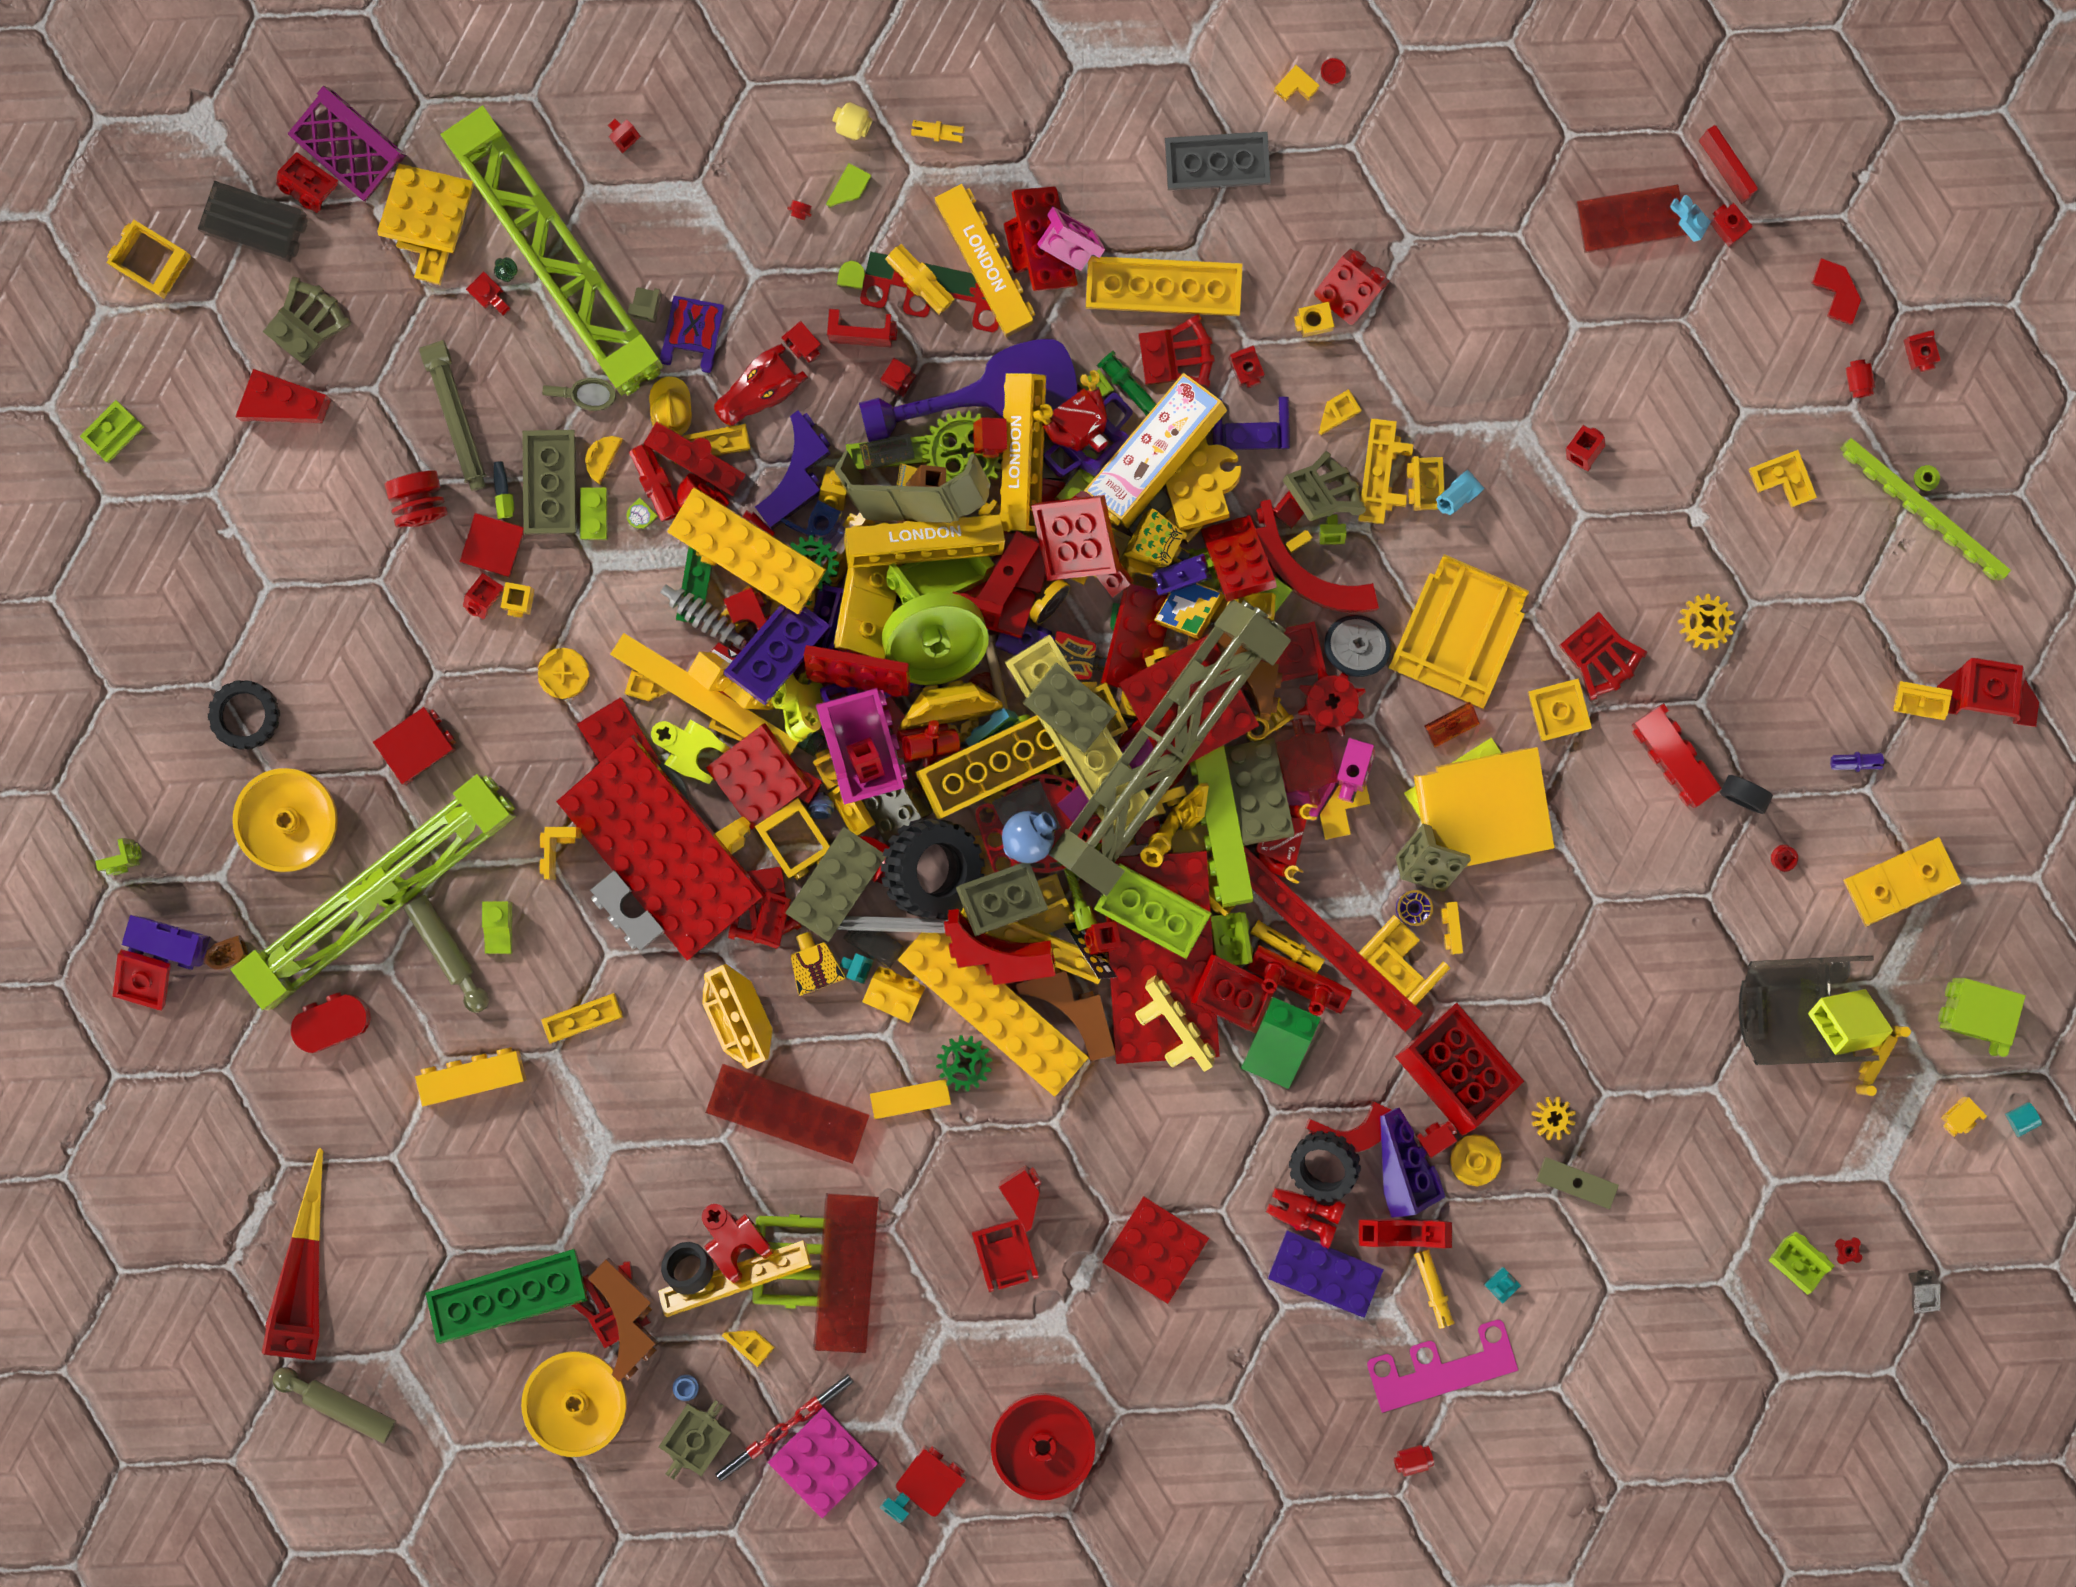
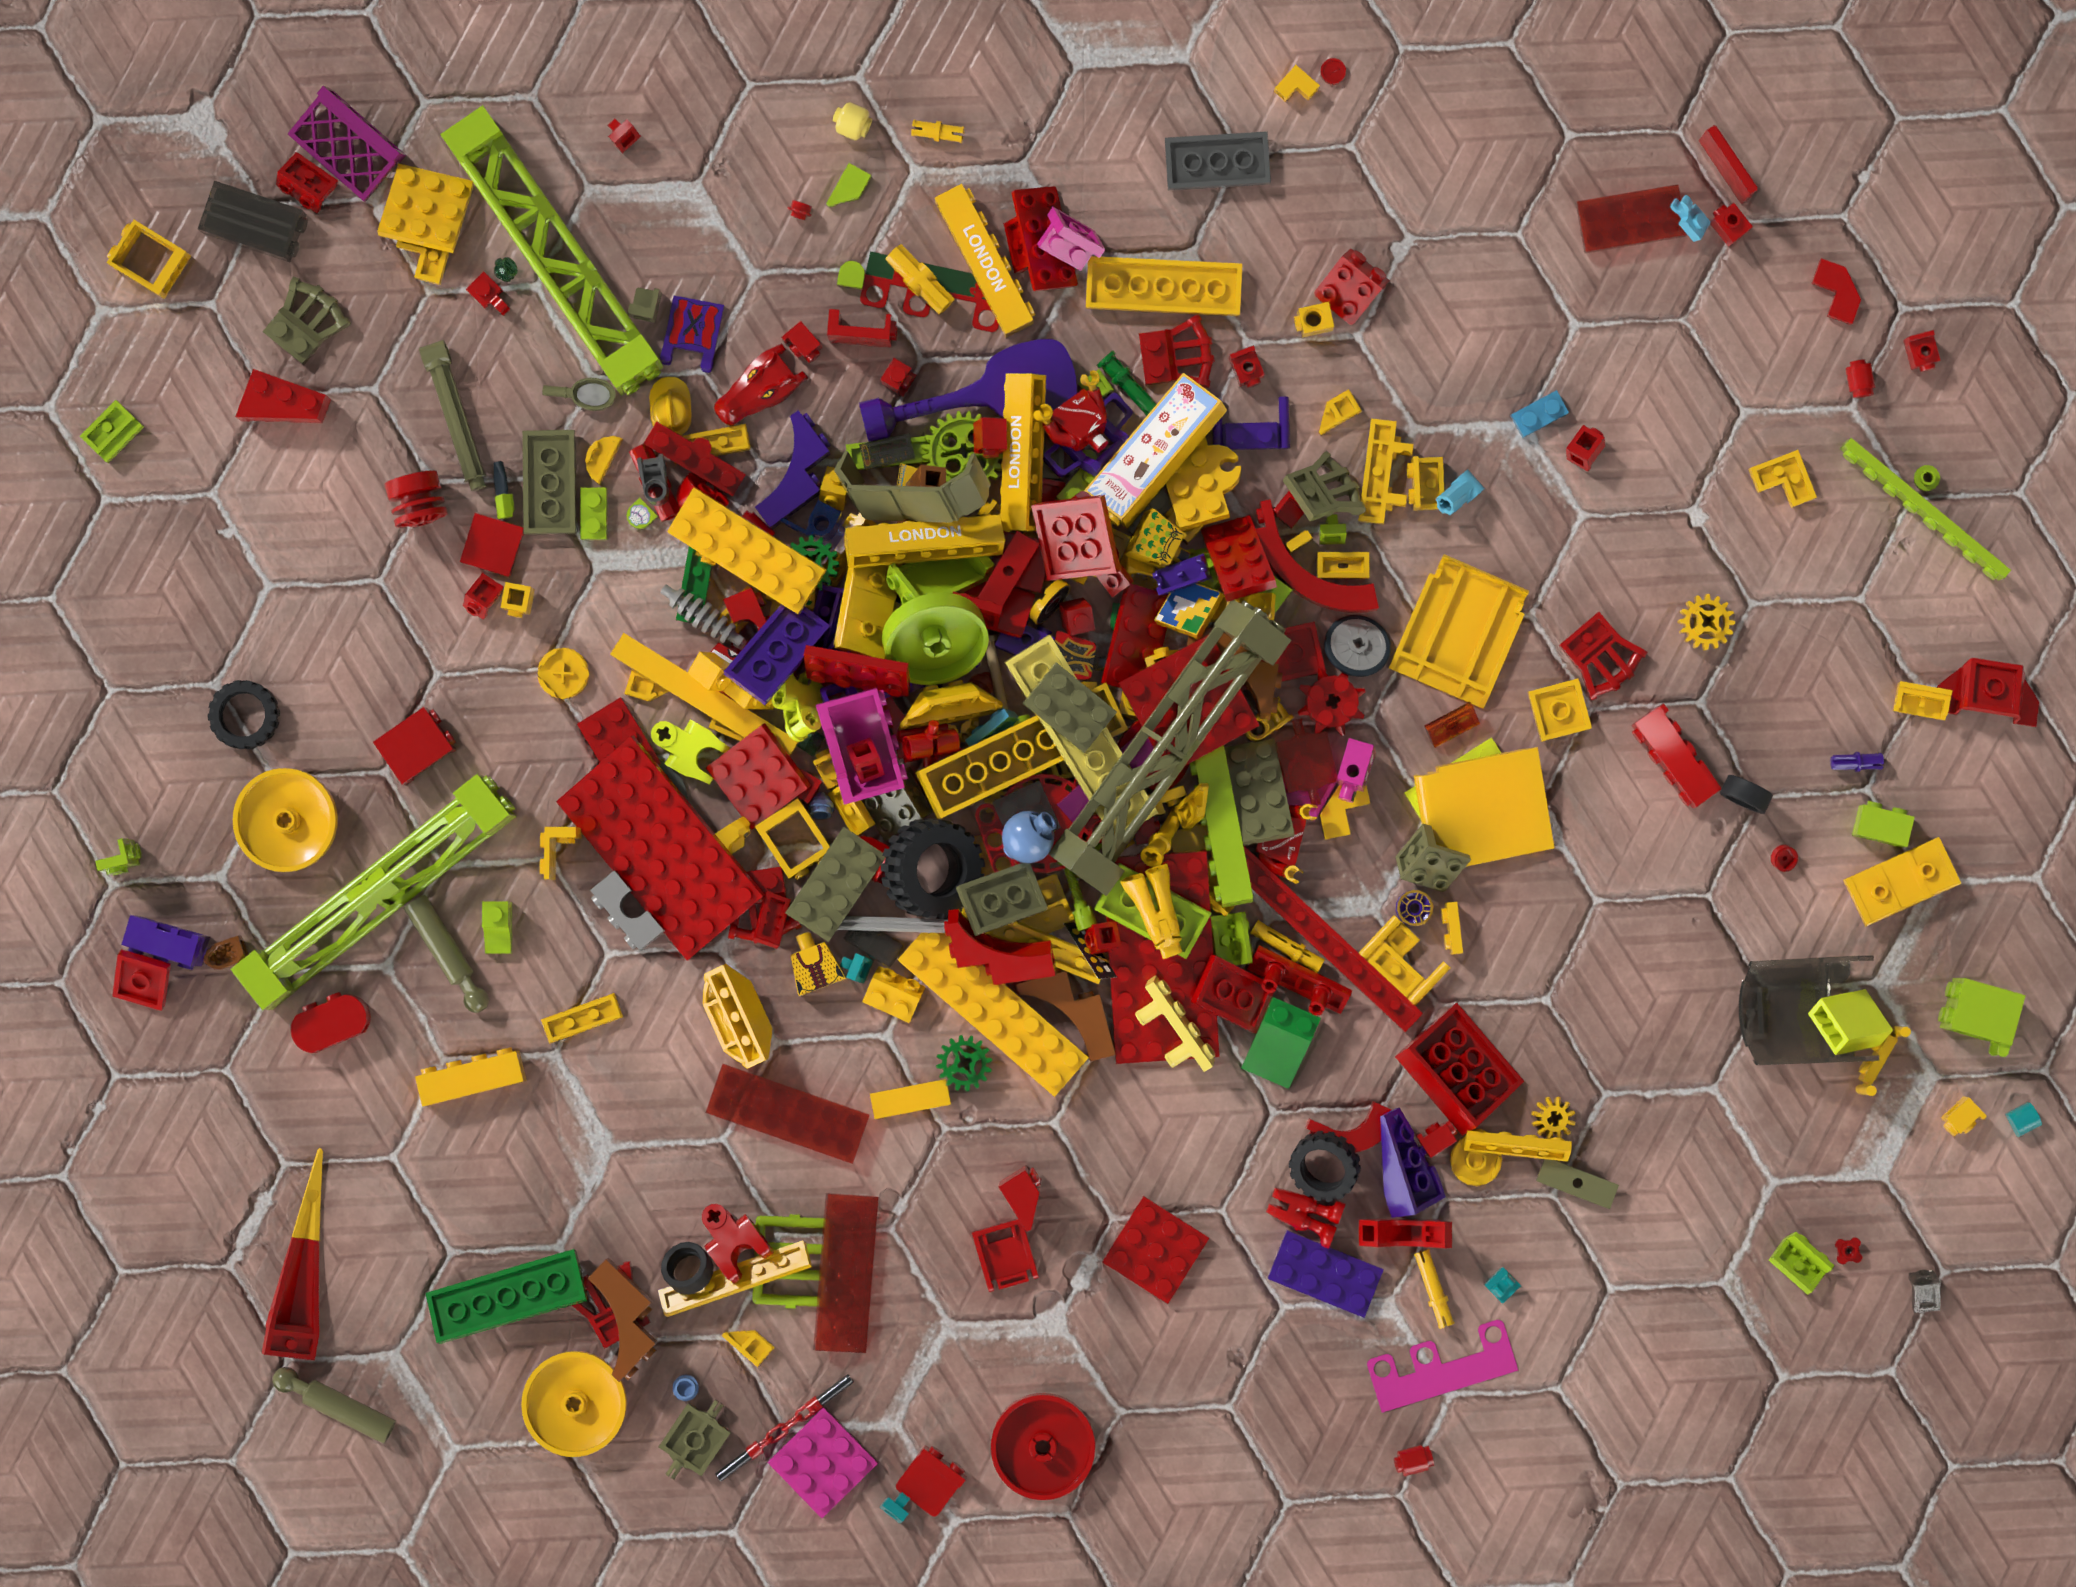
(653, 474): none -> dark grey piece
(1076, 616): none -> red brick
(1160, 923): none -> yellow piece
(1356, 561): none -> yellow piece
(1523, 1146): none -> yellow plate
(1539, 414): none -> dark azure plate
(1883, 825): none -> lime brick

